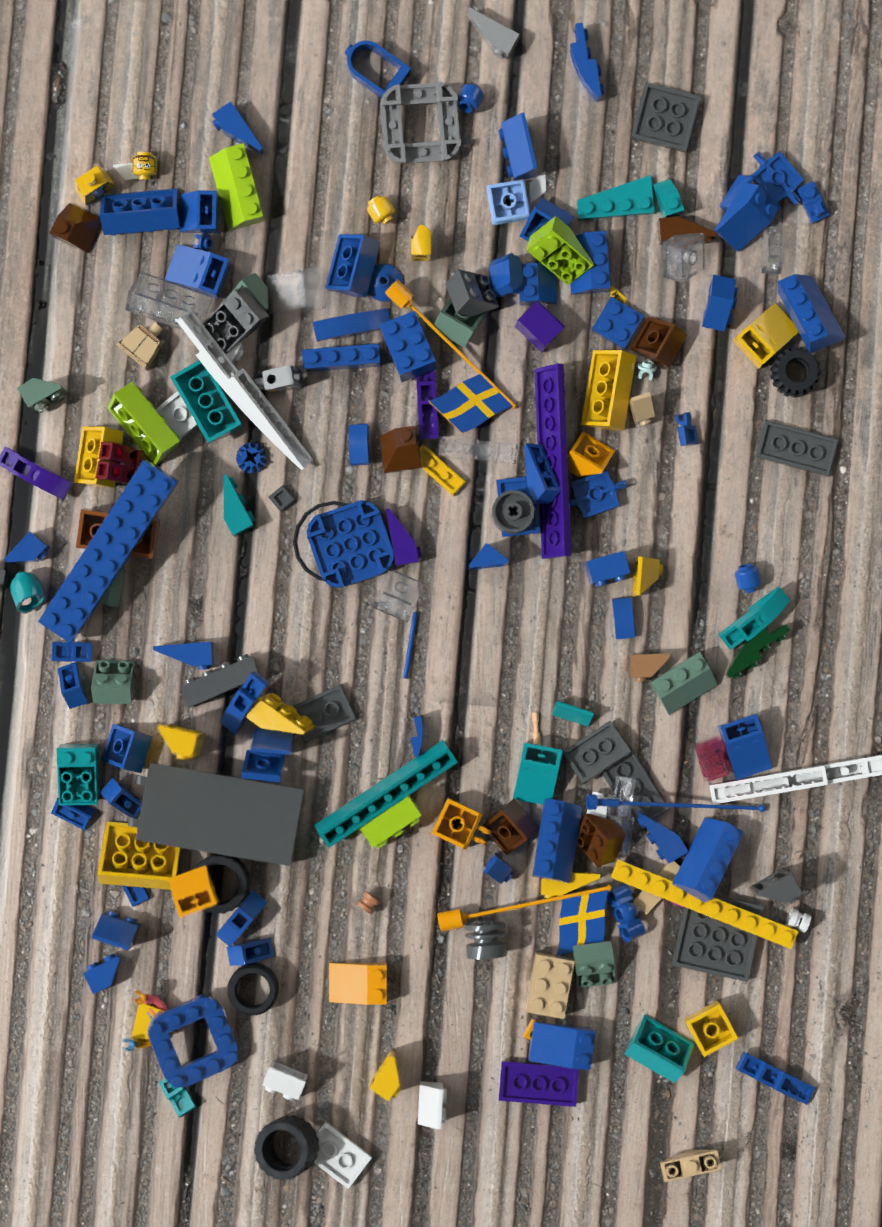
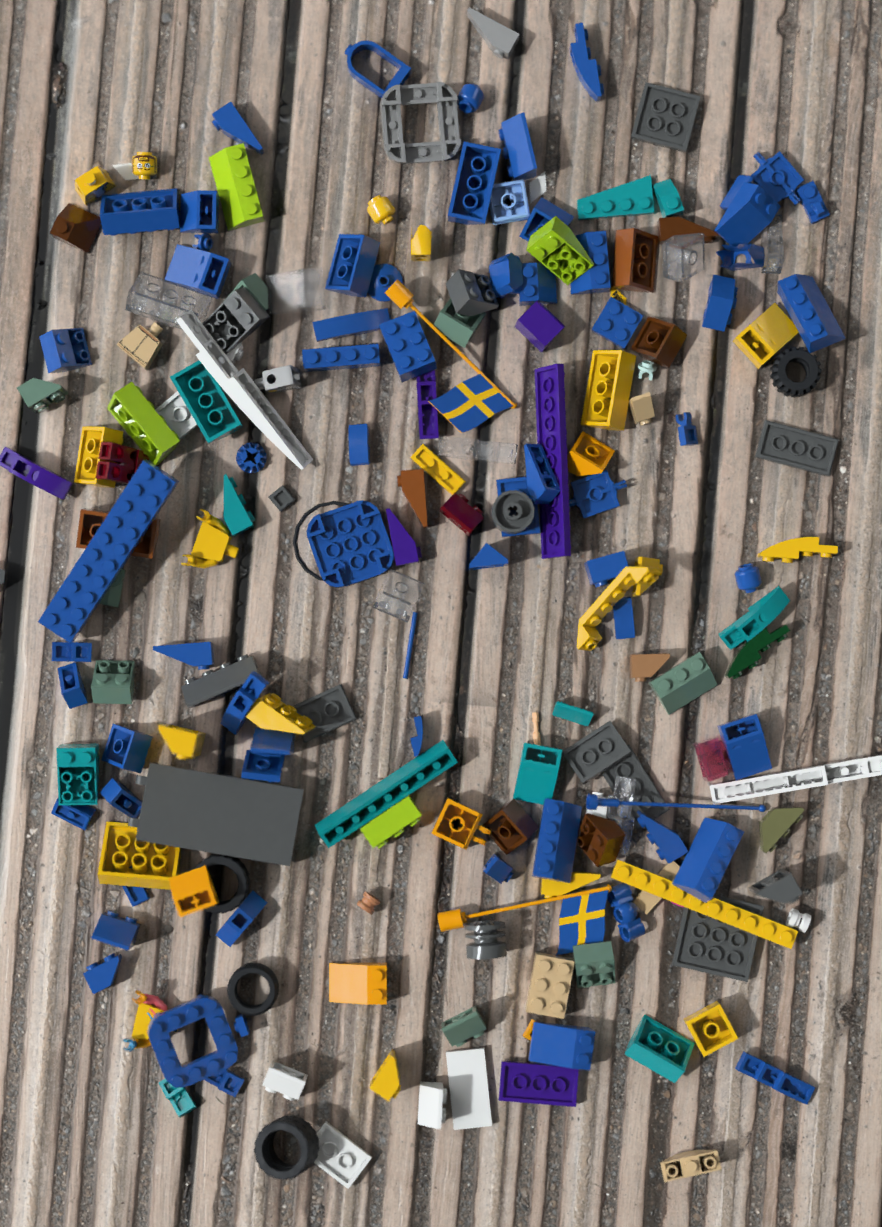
(26, 586): teal piece -> none
(29, 549): blue slope -> none
(65, 350): none -> blue slope
(211, 543): none -> yellow torso
(226, 1082): none -> blue slope
(241, 1025): none -> blue plate
(250, 952): blue slope -> none
(400, 450): reddish brown slope -> none
(414, 490): none -> dark orange slope
(461, 513): none -> dark red slope
(463, 1027): none -> sand green slope
(468, 1088): none -> white tile
(473, 184): none -> blue slope
(588, 636): none -> yellow slope
(634, 260): none -> dark orange slope
(728, 256): none -> blue piece
(776, 825): none -> olive slope
(790, 550): none -> yellow slope

